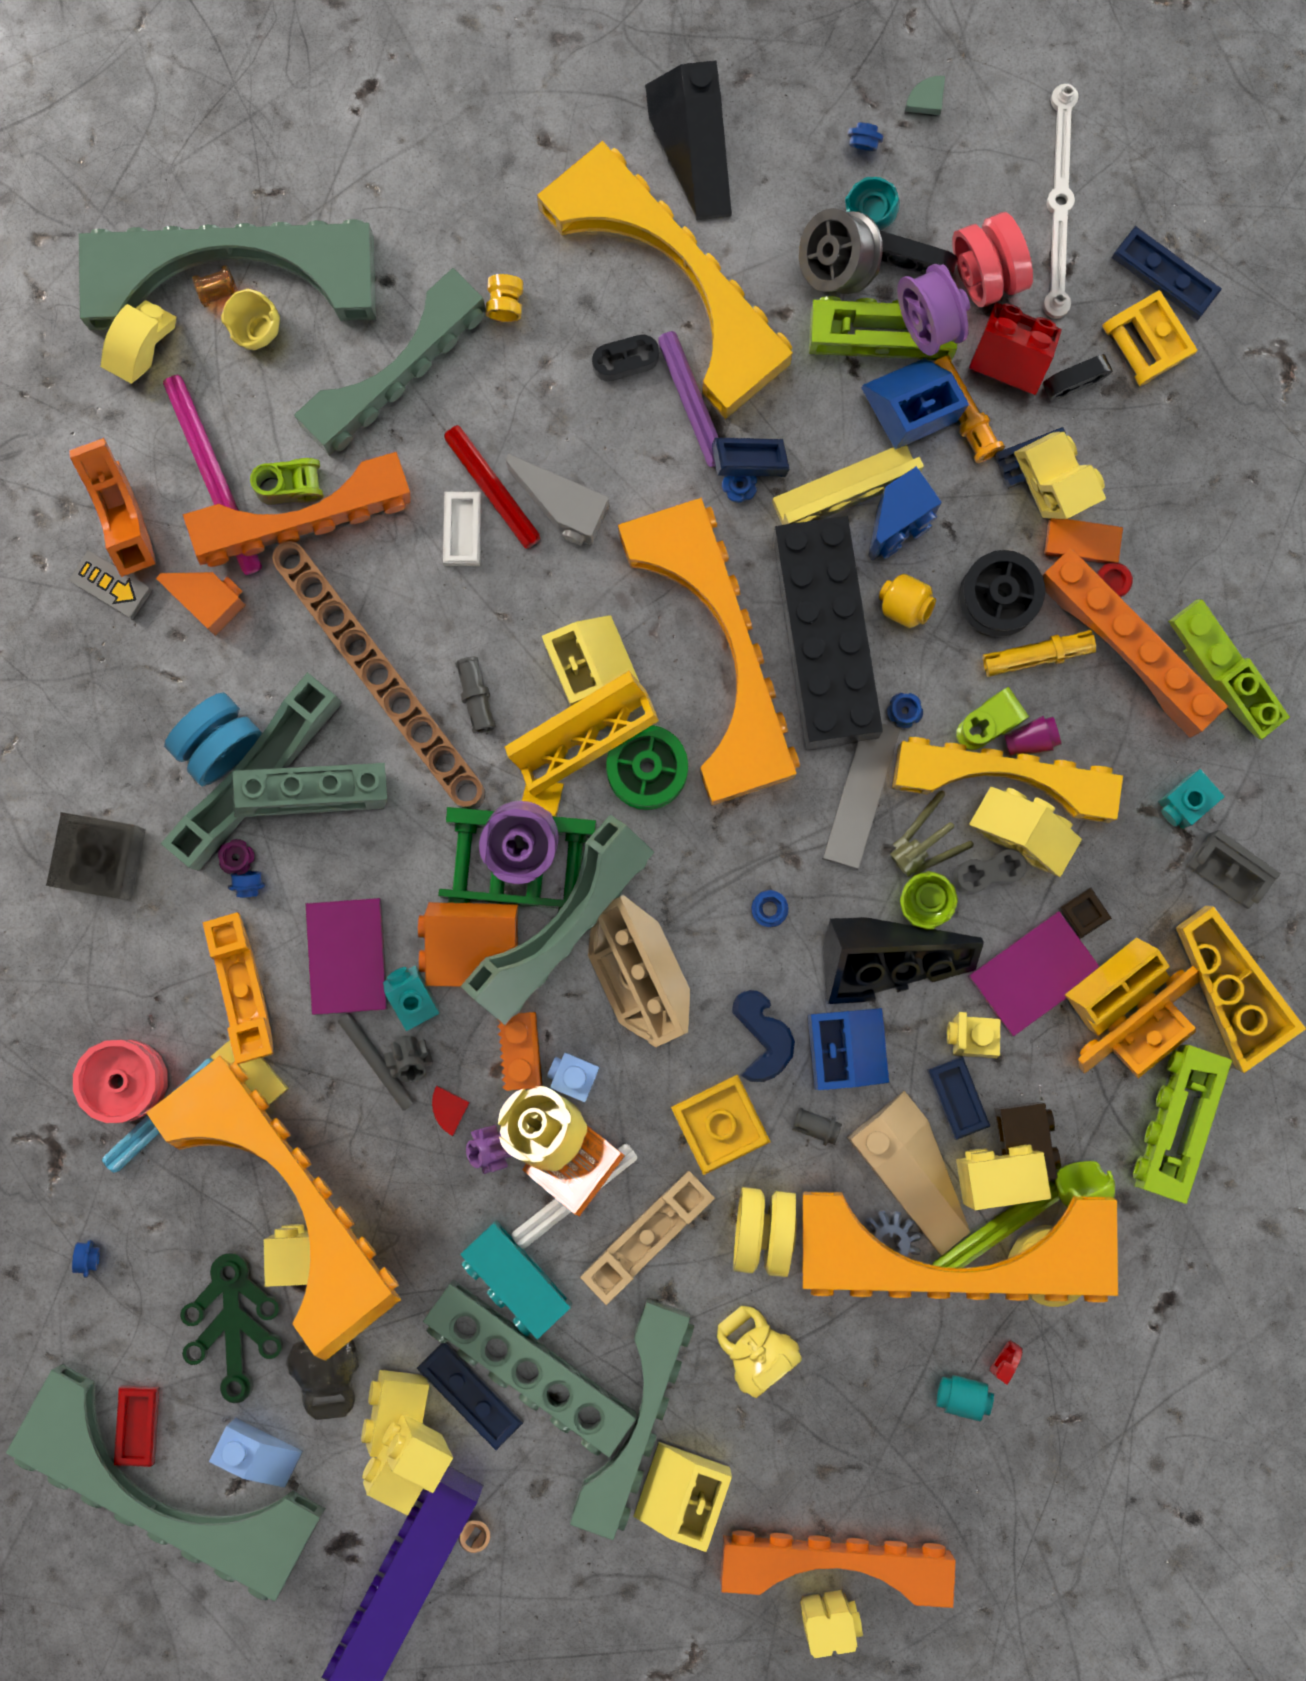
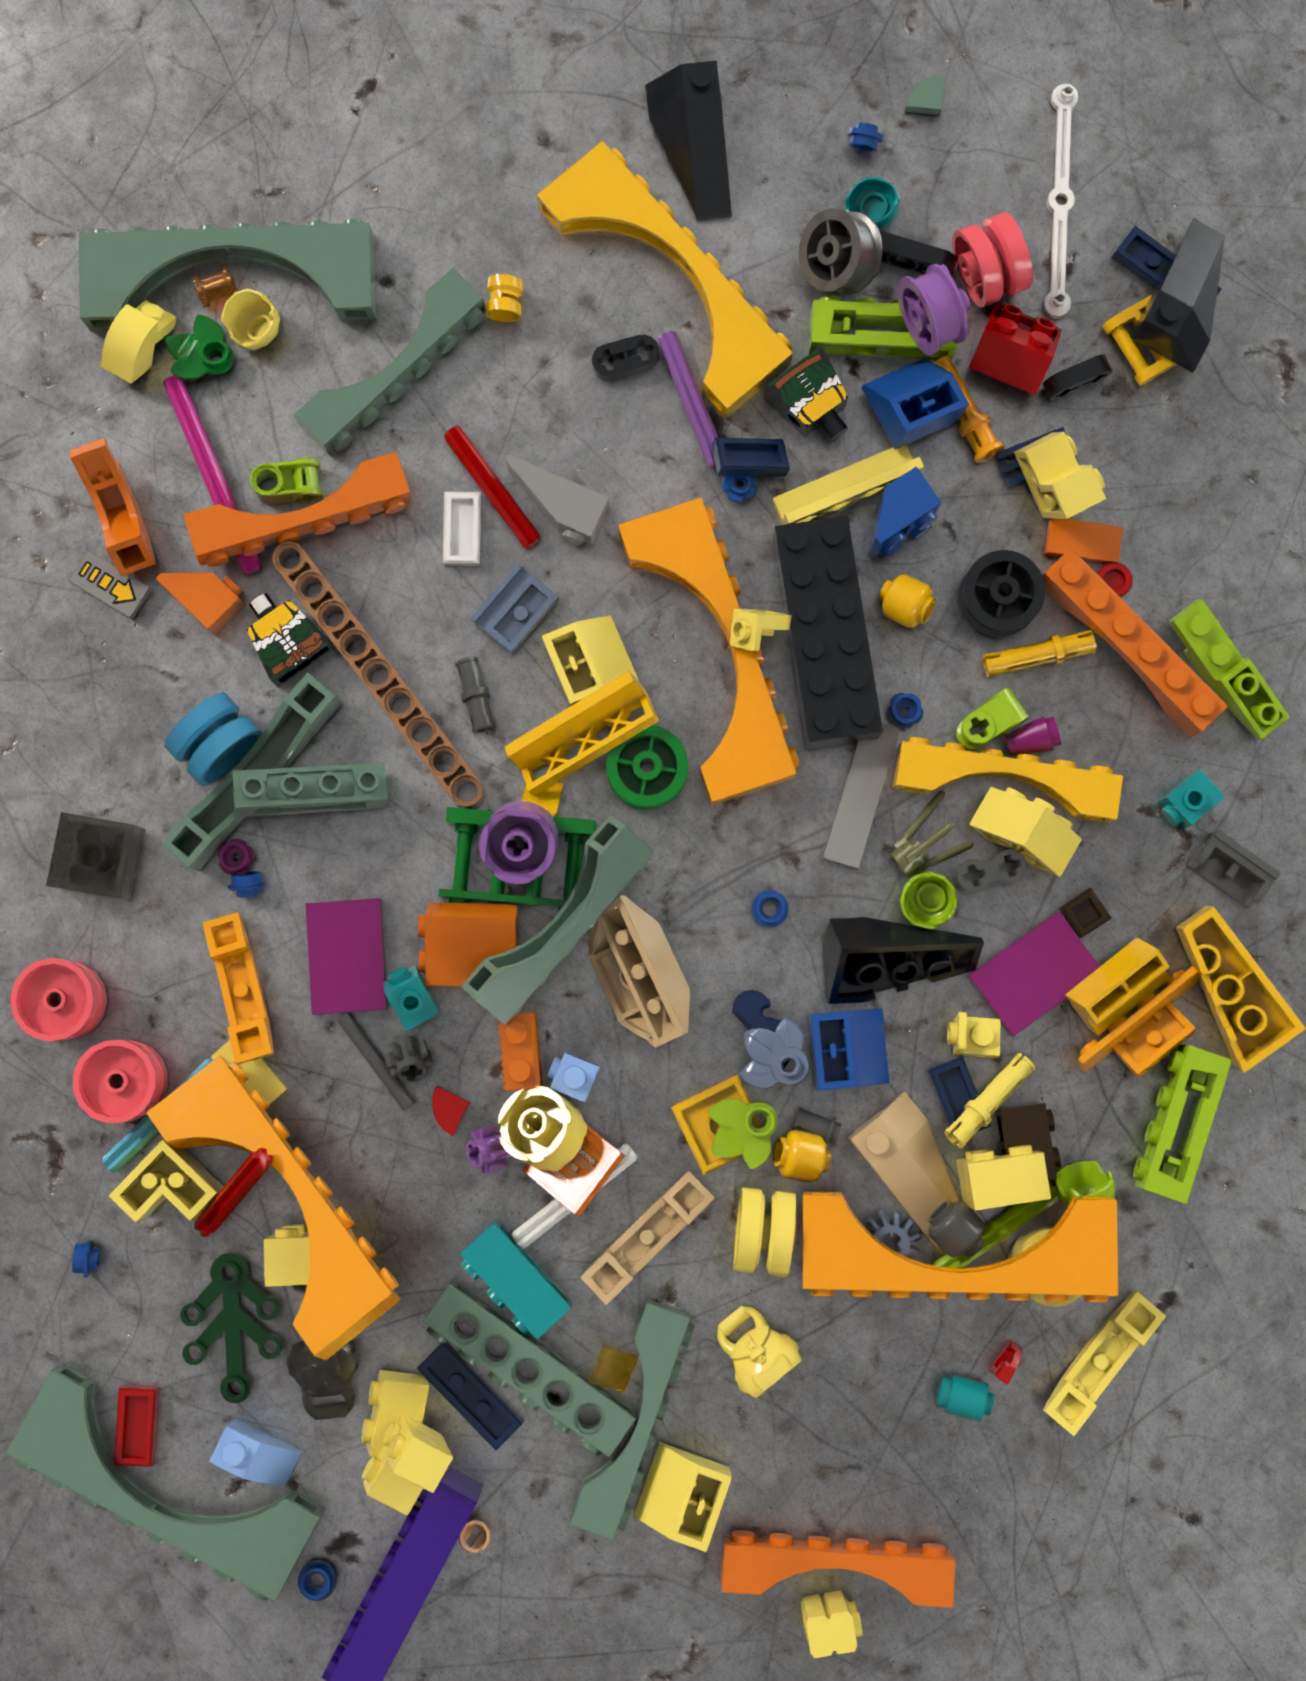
(36, 1002): none -> coral wheel
(167, 1175): none -> light yellow brick
(196, 350): none -> green plate
(233, 1192): none -> red axle
(285, 639): none -> torso
(308, 1588): none -> blue plate
(515, 609): none -> sand blue plate
(613, 1368): none -> clear yellow slope
(739, 1135): none -> lime plate
(752, 623): none -> light yellow bracket
(770, 1053): none -> sand blue plate
(801, 1156): none -> yellow head
(810, 396): none -> torso
(956, 1229): none -> dark grey head
(979, 1111): none -> light yellow pin
(1101, 1360): none -> light yellow slope
(1183, 303): none -> black wedge

